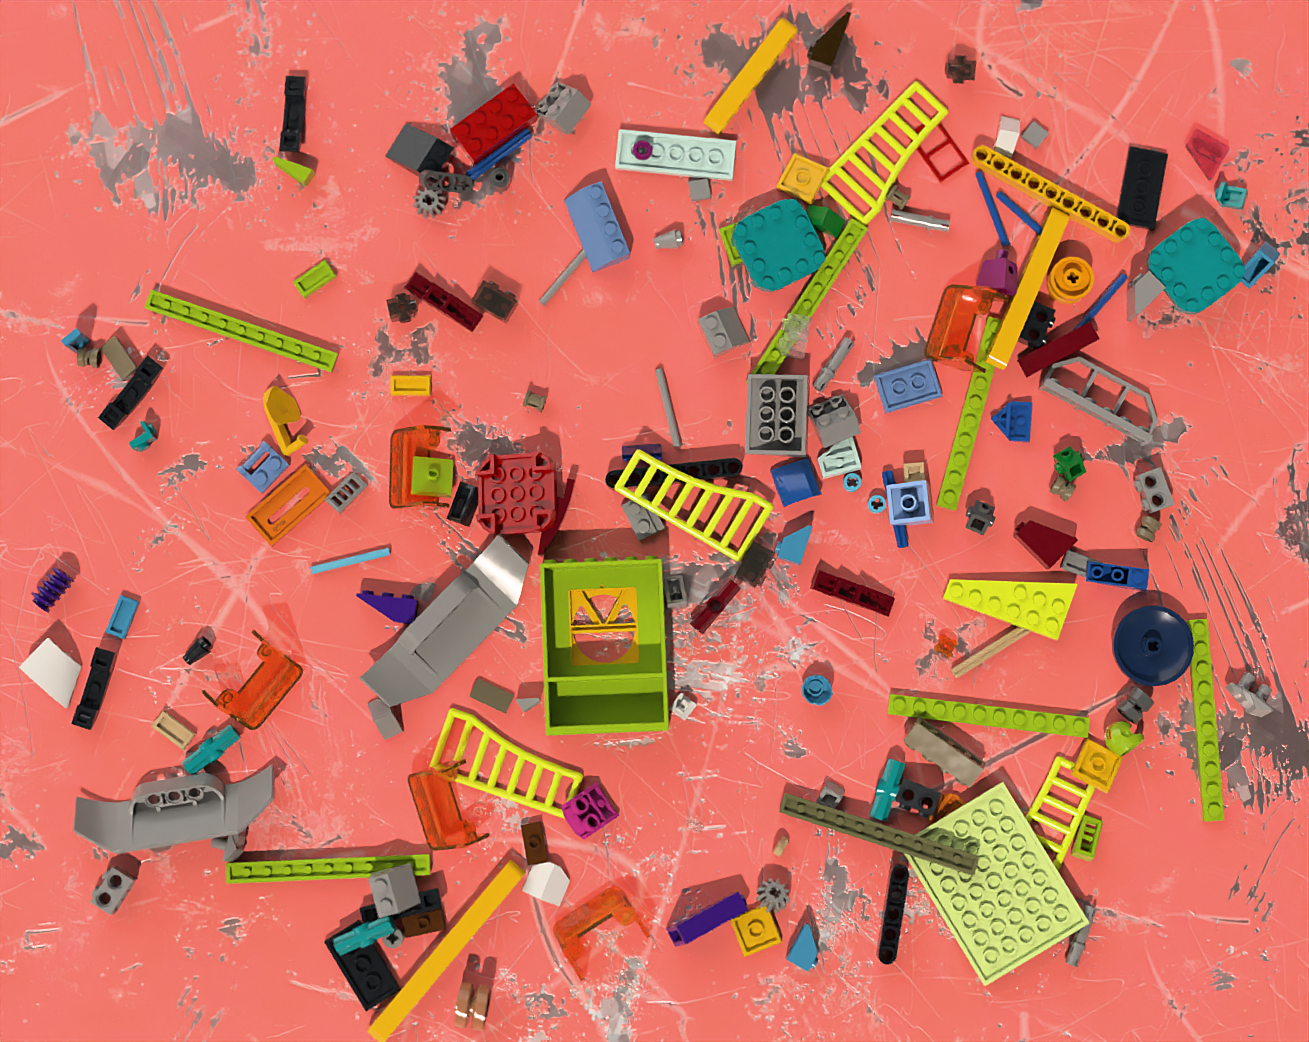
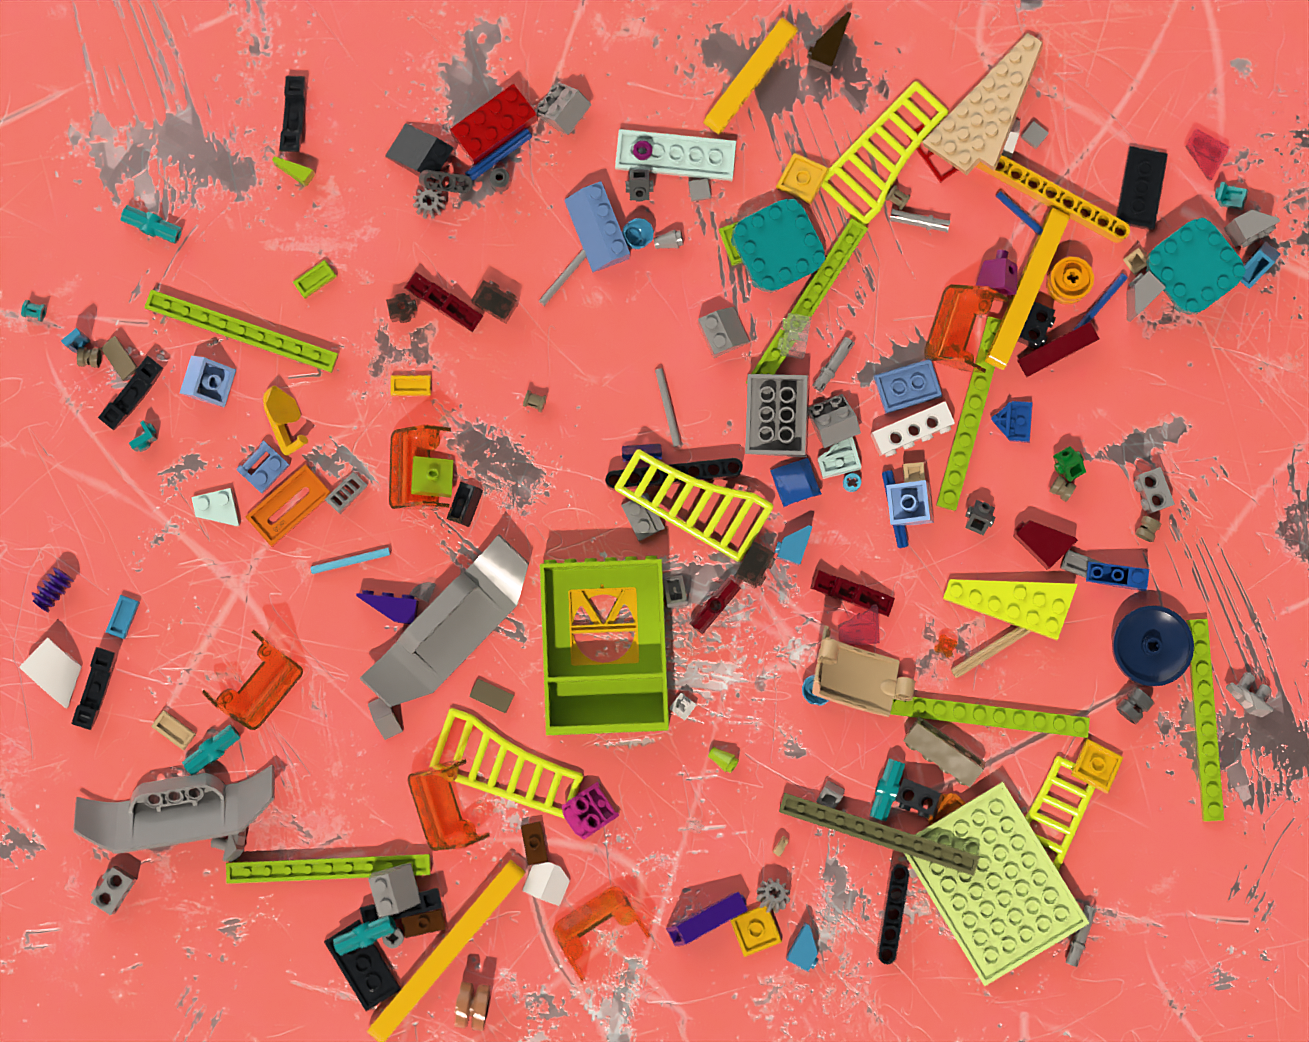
(27, 308): none -> teal bush
(151, 224): none -> teal piece
(199, 649): black cone -> none
(207, 381): none -> light blue slope
(217, 506): none -> light aqua wing
(517, 493): red plate -> none
(528, 703): light grey slope -> none
(563, 504): dark red slope -> none
(638, 233): none -> dark azure hair
(639, 185): none -> dark grey brick
(723, 759): none -> lime cone
(825, 220): green slope -> none
(859, 677): none -> tan panel
(861, 629): none -> clear pink wing
(872, 499): medium azure bush -> none
(939, 413): none -> white brick
(960, 69): clear smoke brick -> none
(984, 118): none -> tan wing
(992, 209): blue bar -> none
(1076, 851): lime slope -> none
(1089, 405): light grey plate -> none
(1121, 739): lime helmet -> none
(1136, 260): none -> tan slope
(1250, 227): none -> light grey slope

